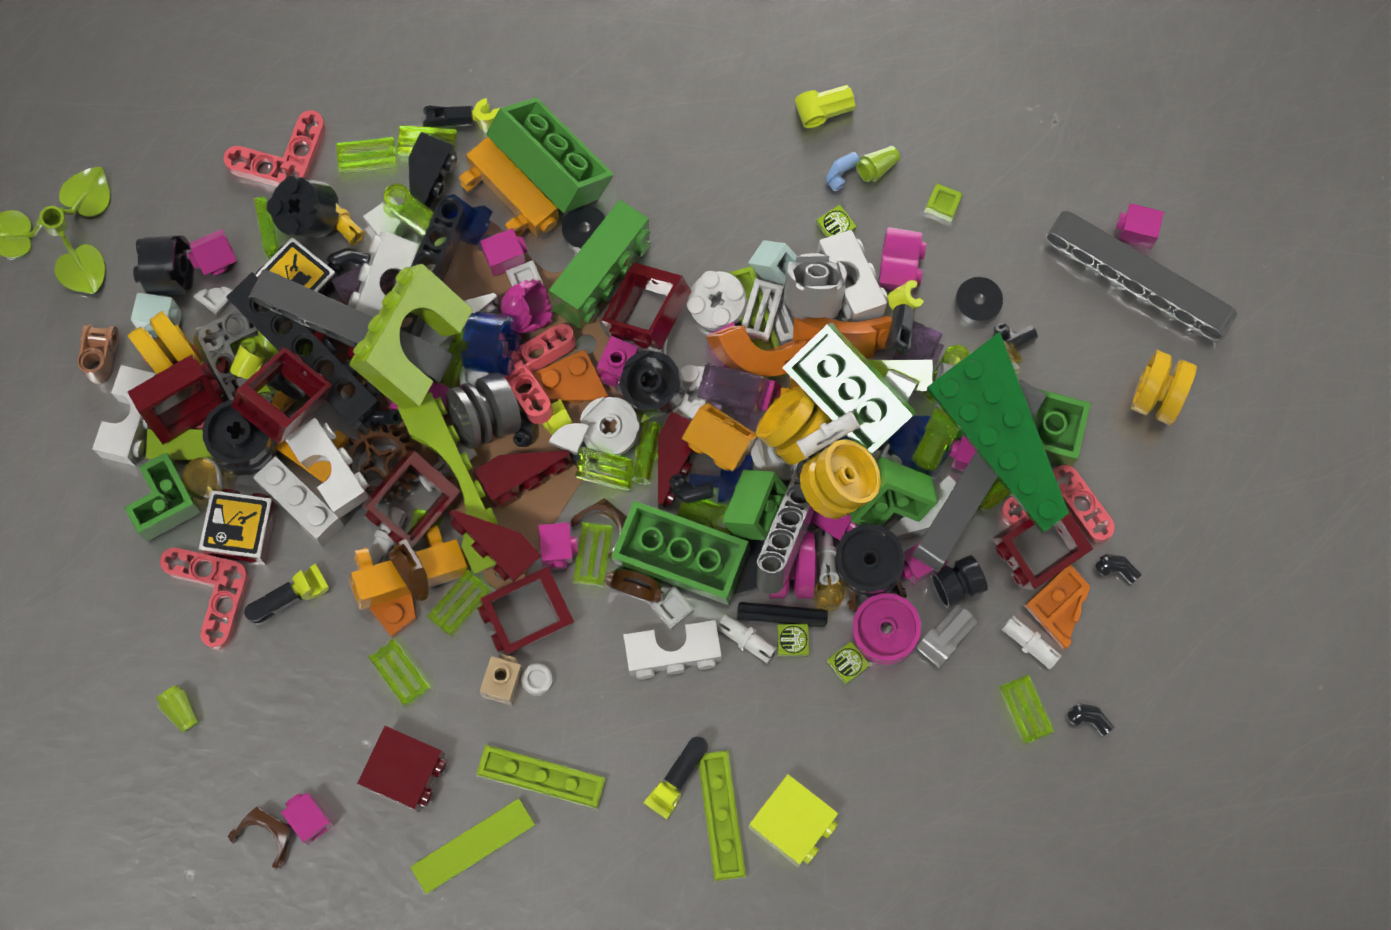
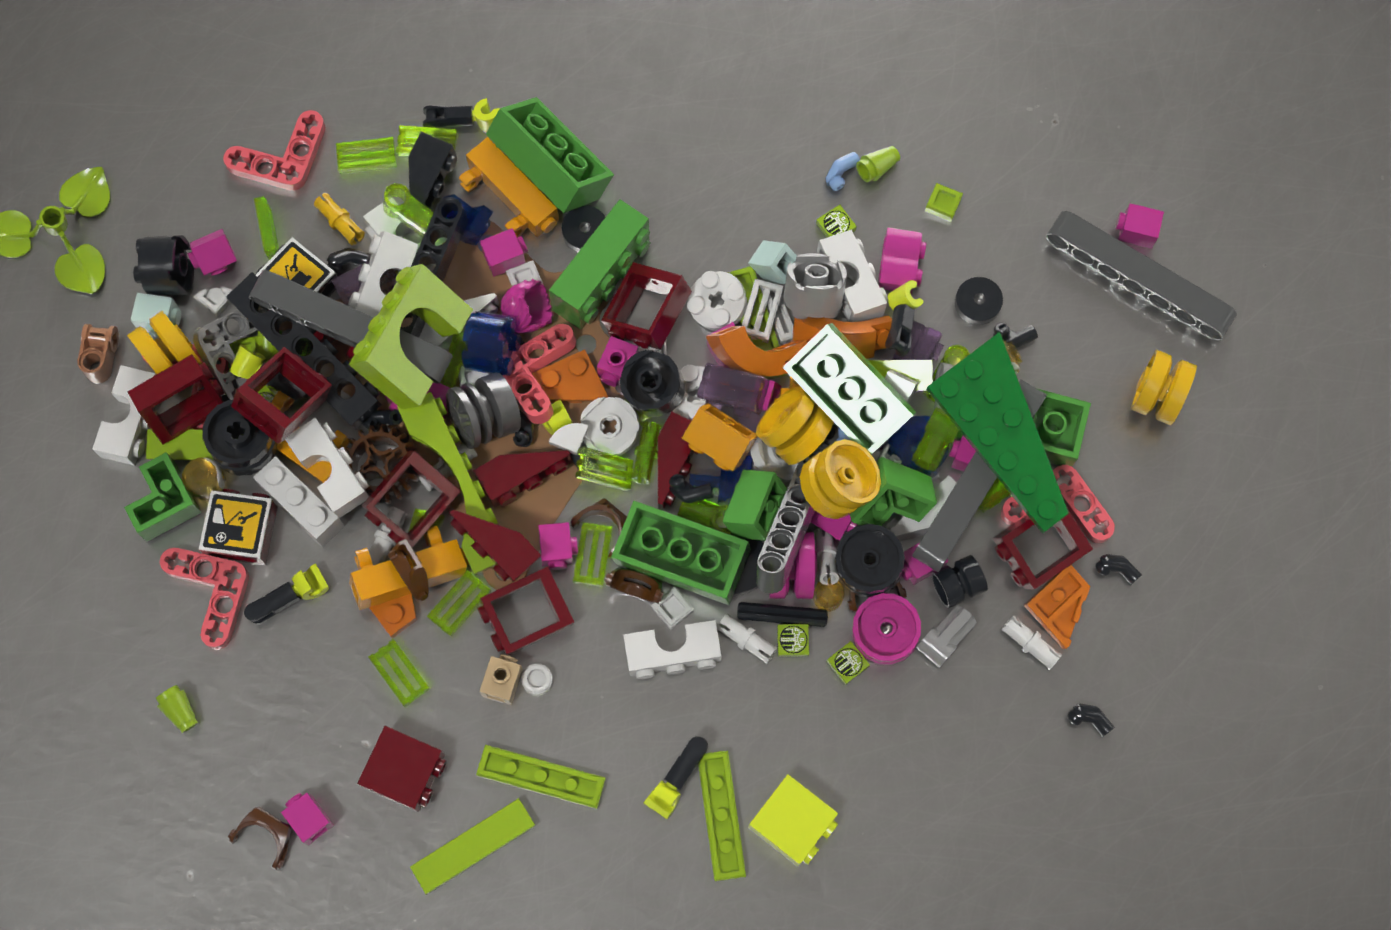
(304, 207): black brick -> none
(817, 107): neon yellow piece -> none
(828, 434): white pin -> none
(1015, 684): clear neon green tile -> none

